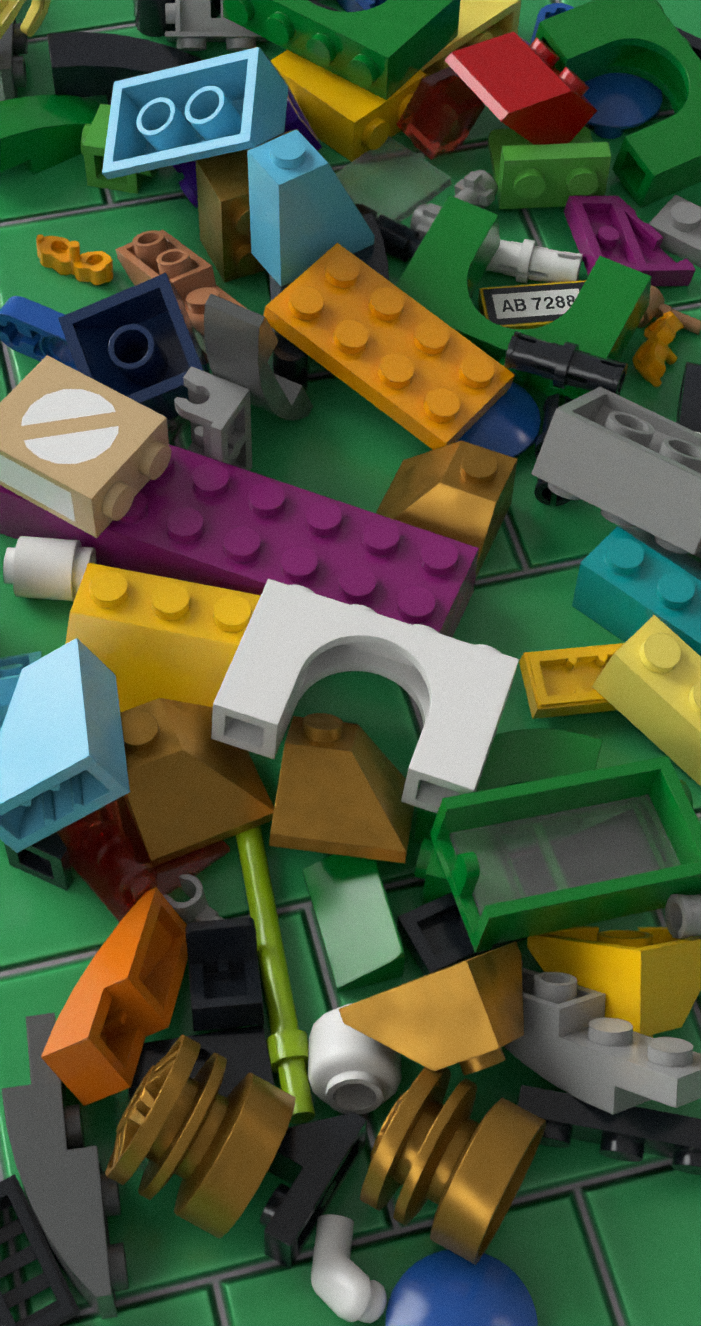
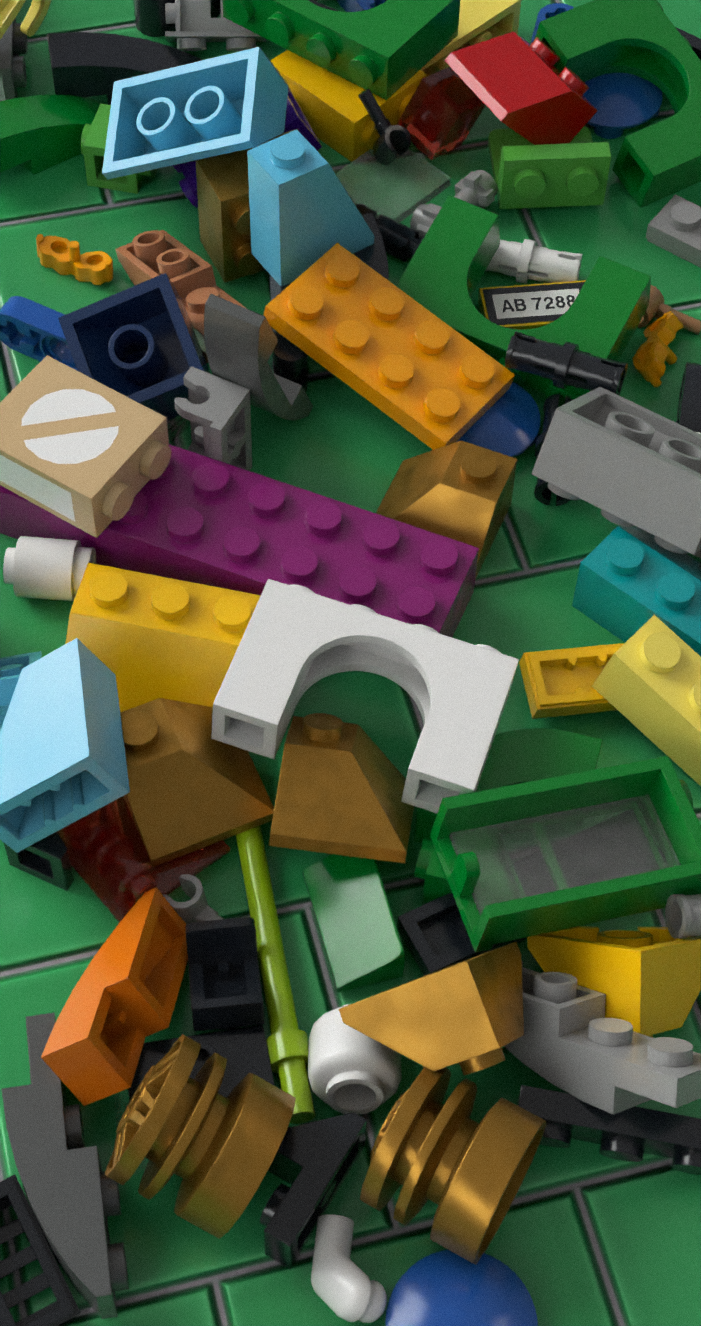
(389, 134): none -> black hand
(612, 230): magenta wing -> none

